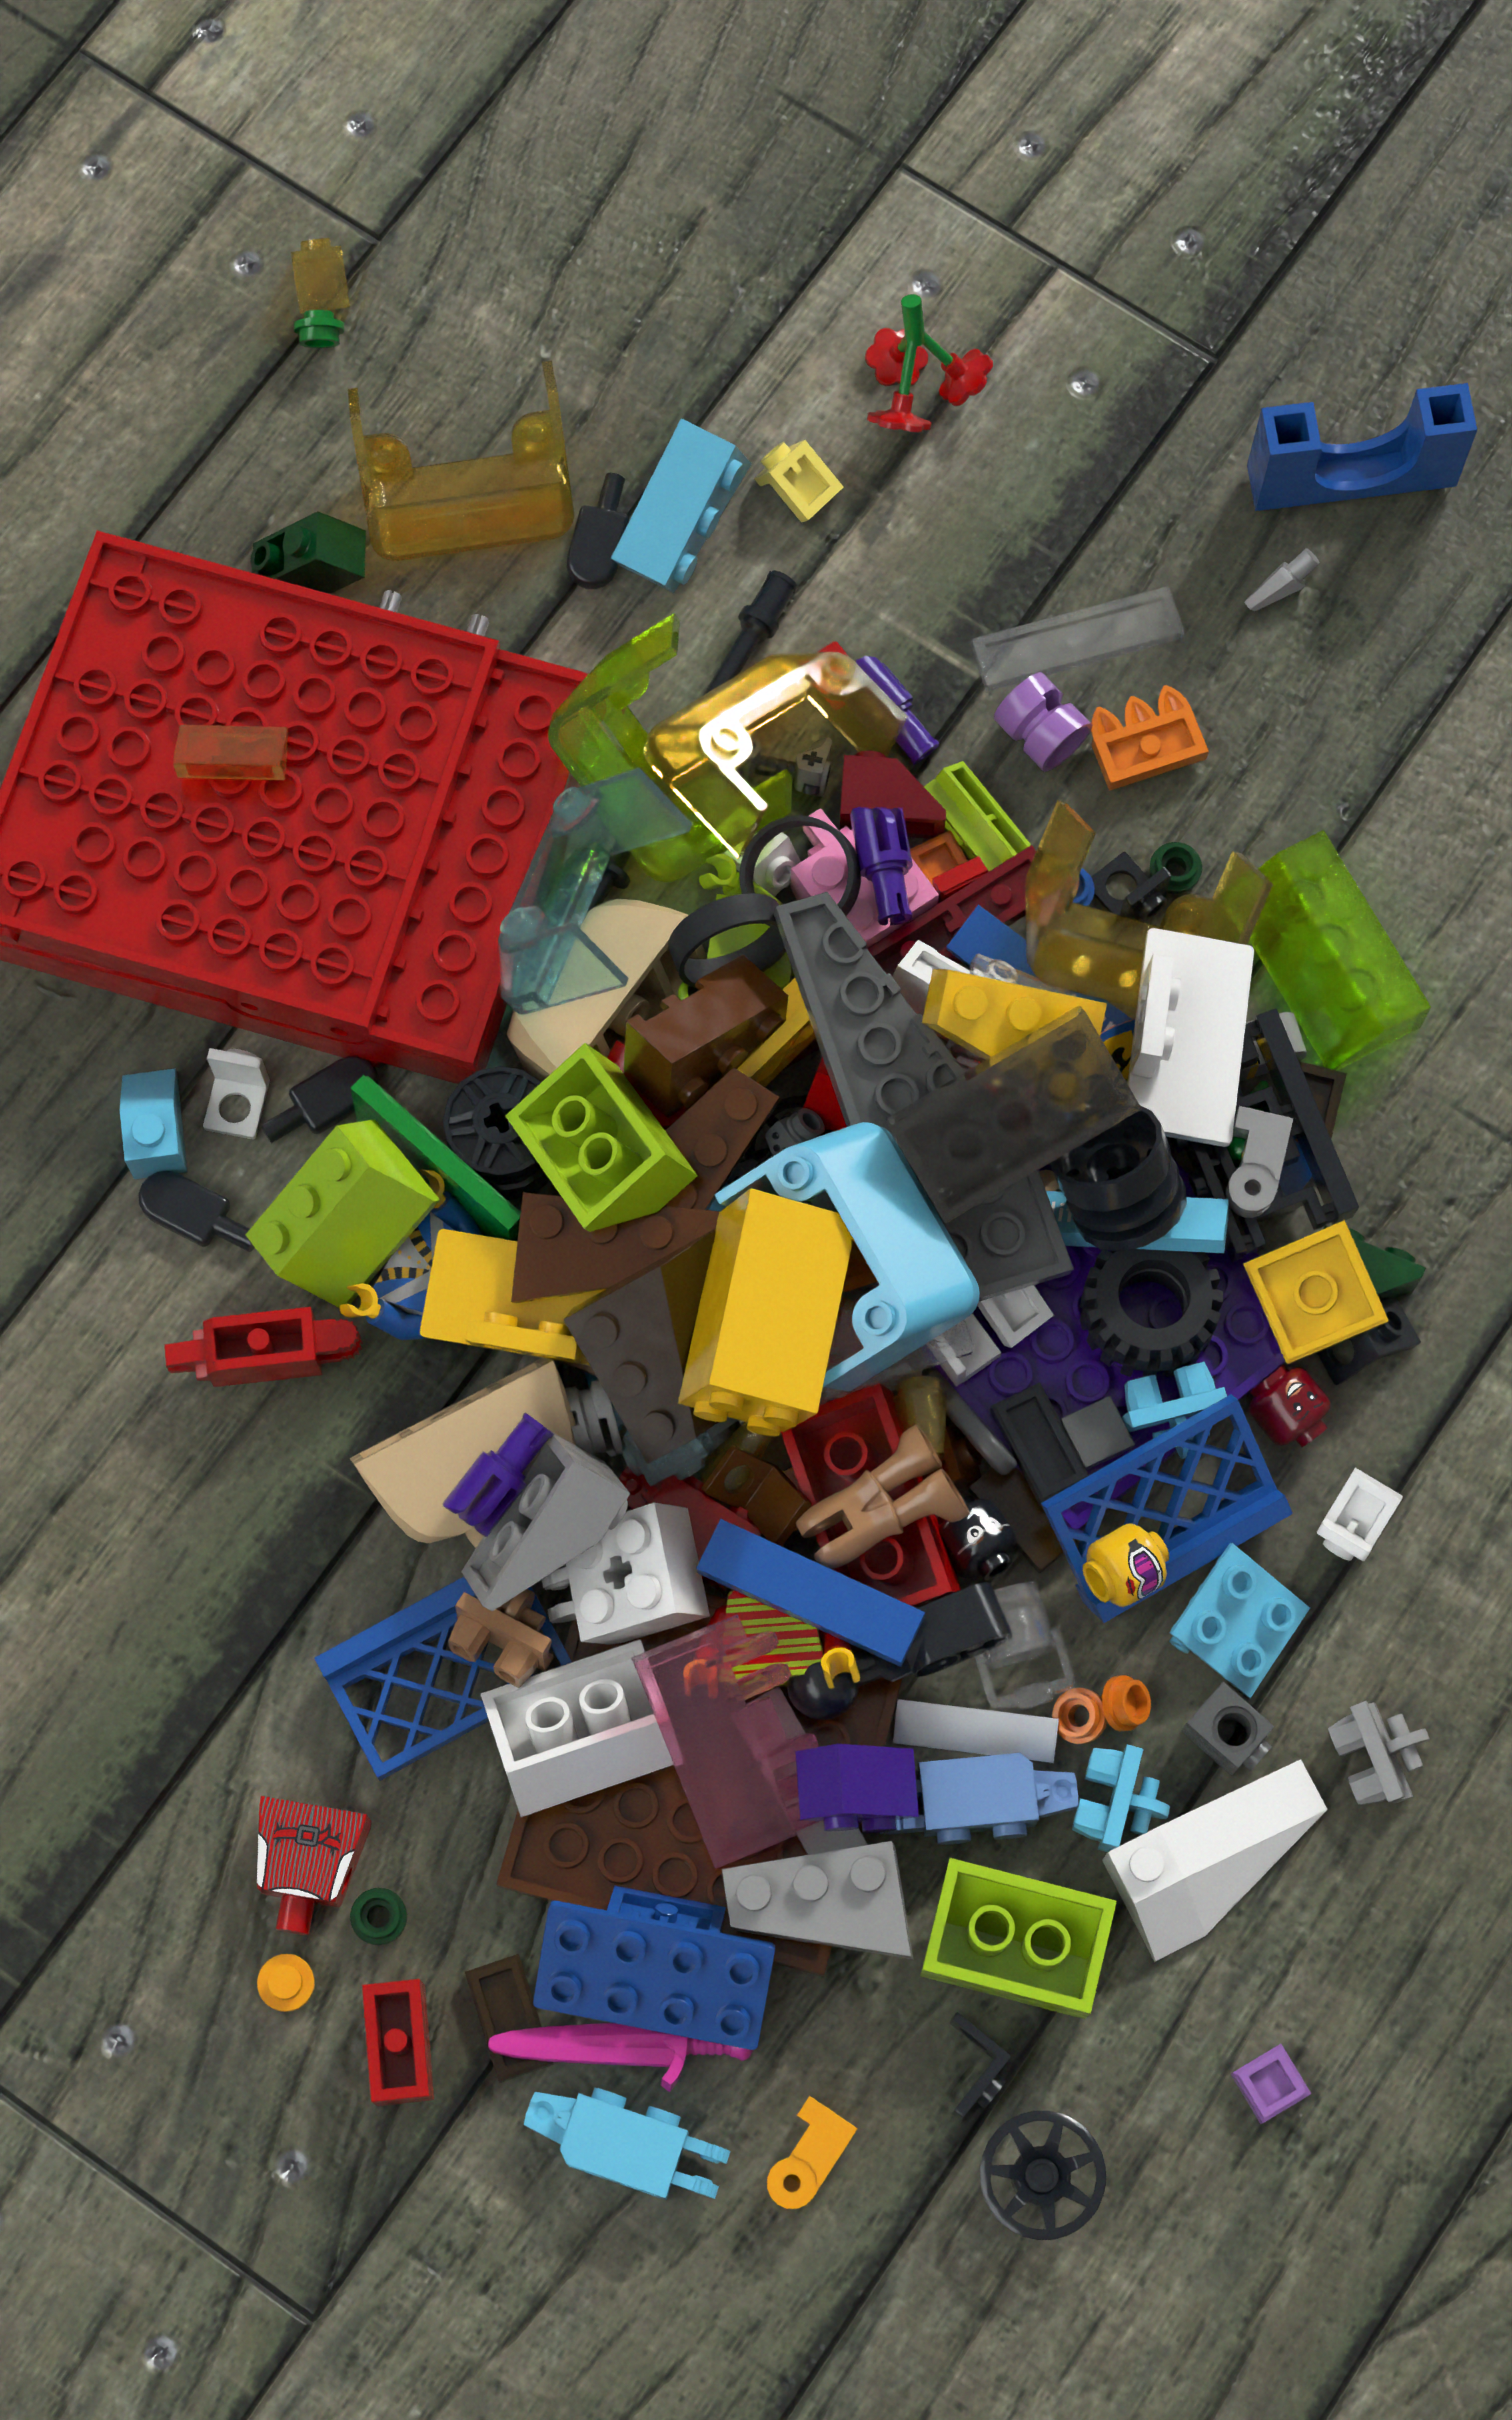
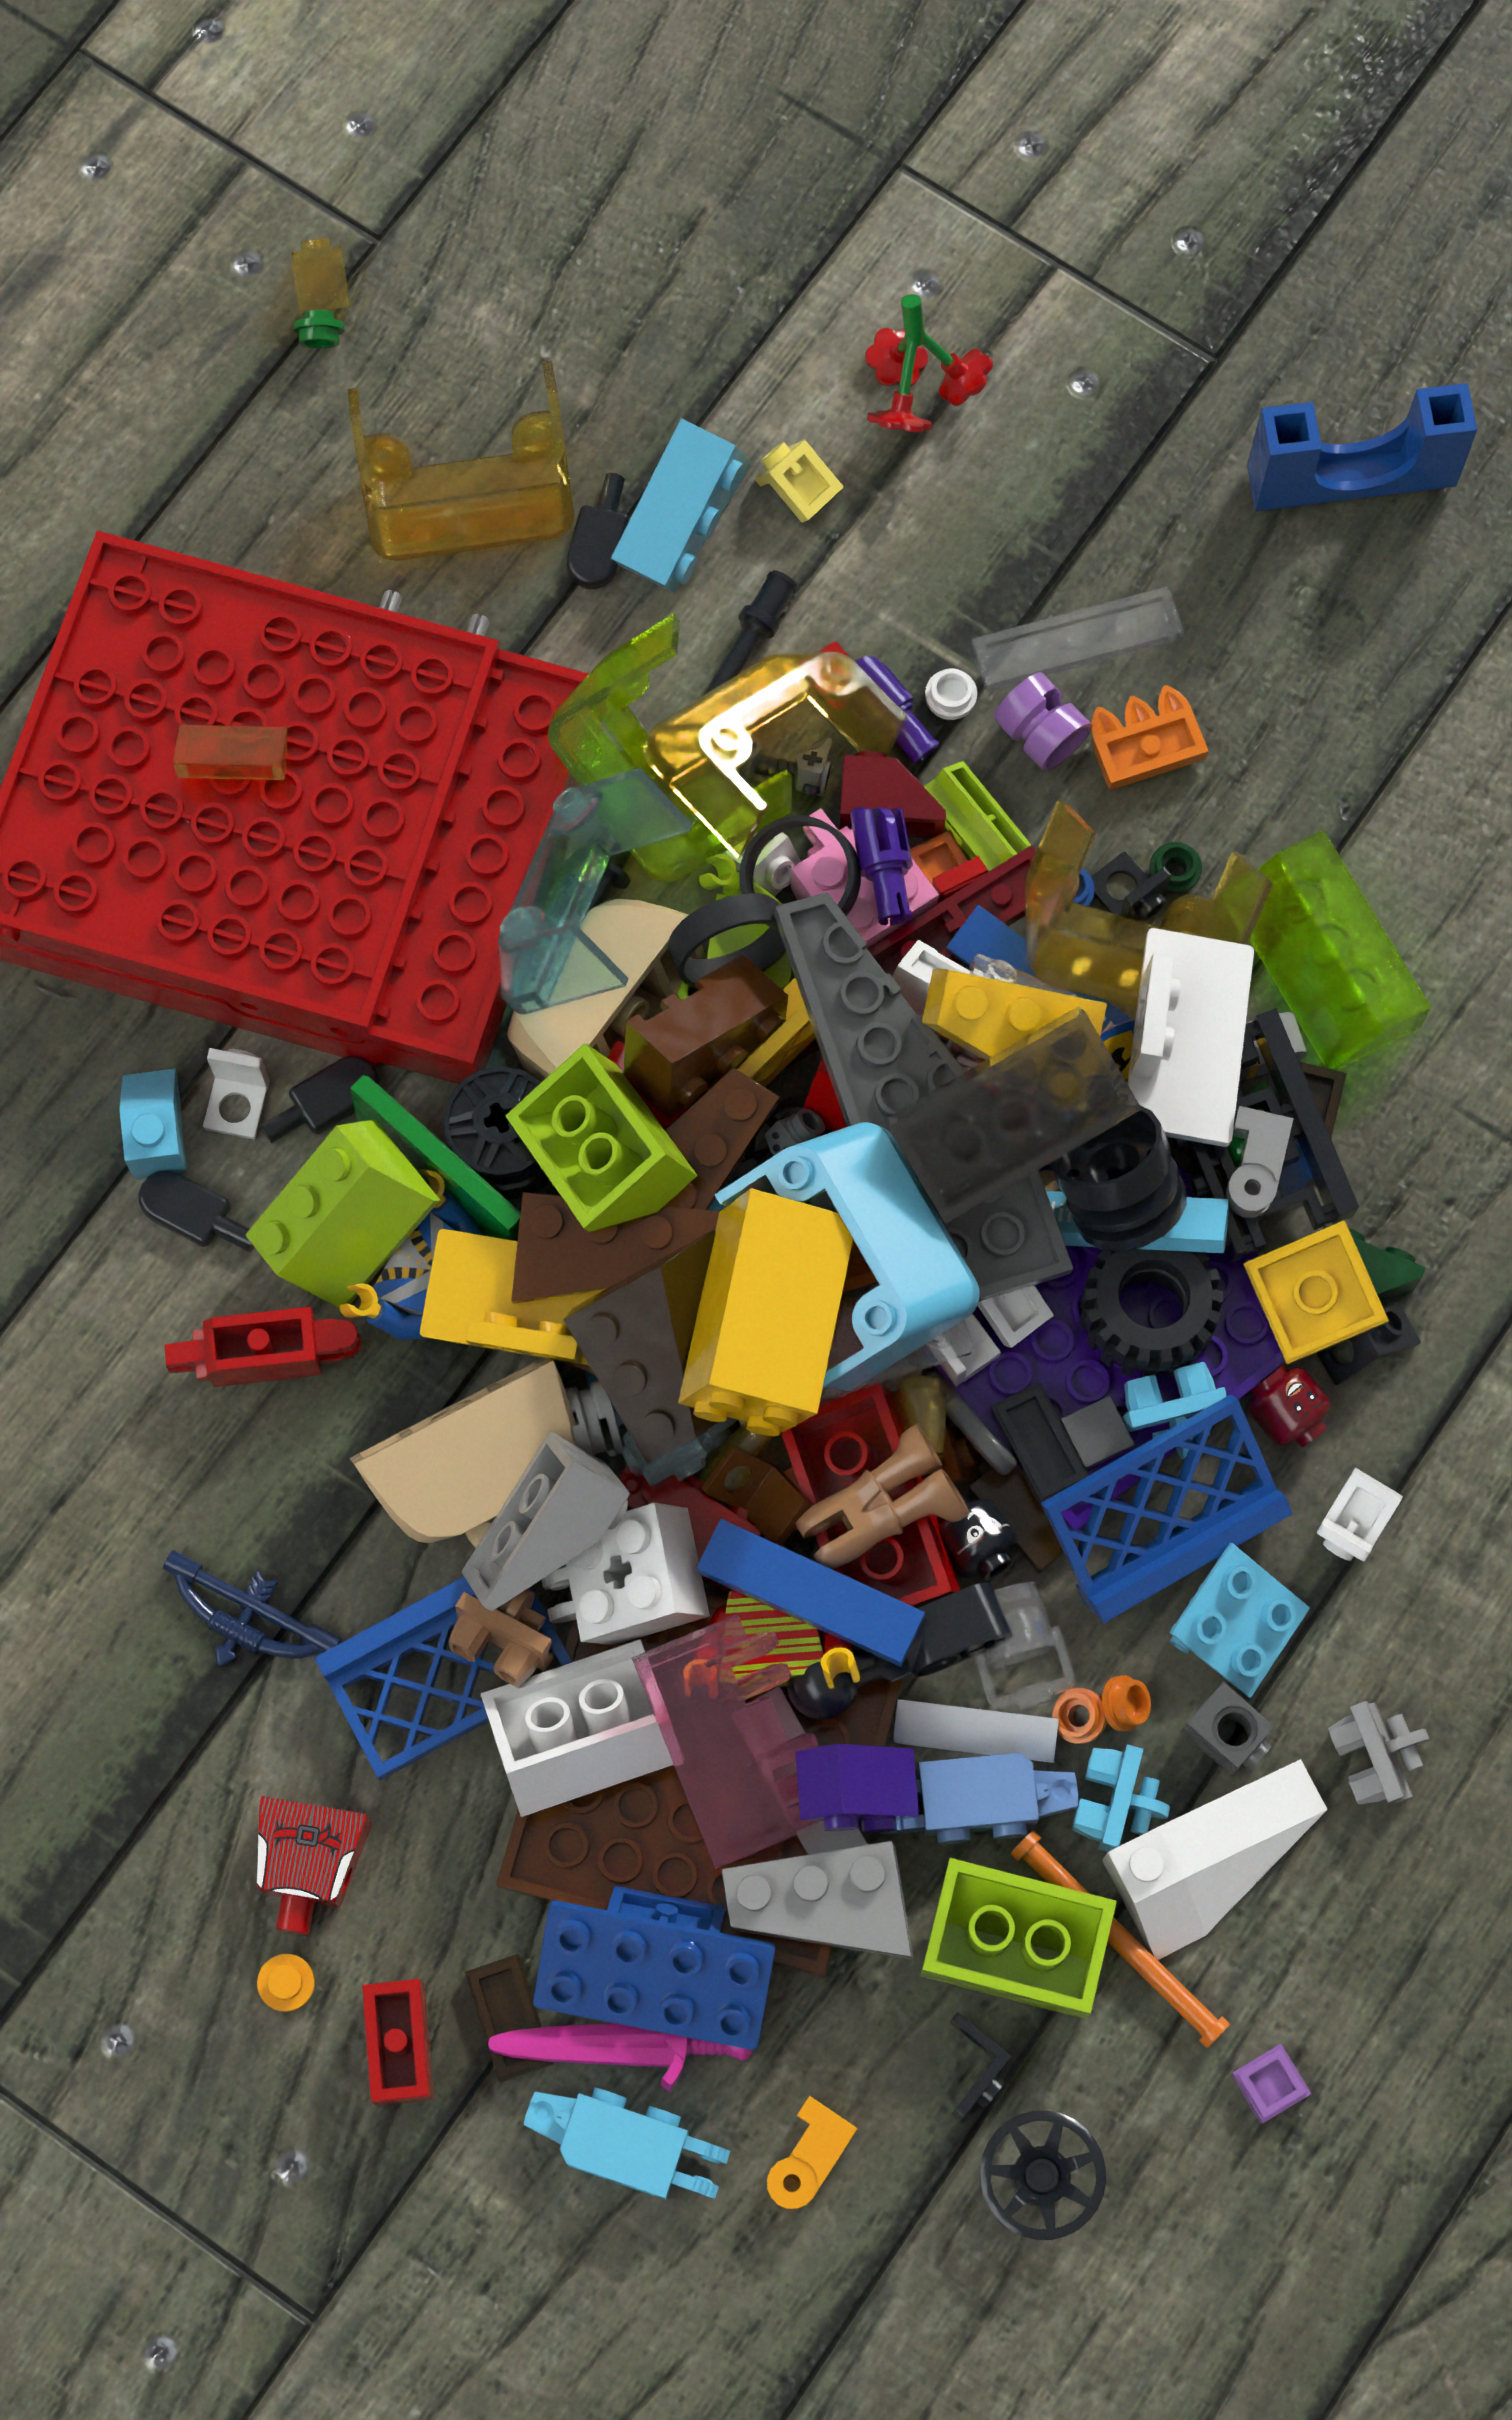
(188, 1572): none -> dark blue piece
(313, 553): dark green slope -> none
(366, 1903): dark green plate -> none
(497, 1477): dark purple arm -> none
(951, 694): none -> white plate
(1126, 1565): yellow head -> none
(1128, 1946): none -> orange bar
(1283, 581): light grey bar -> none

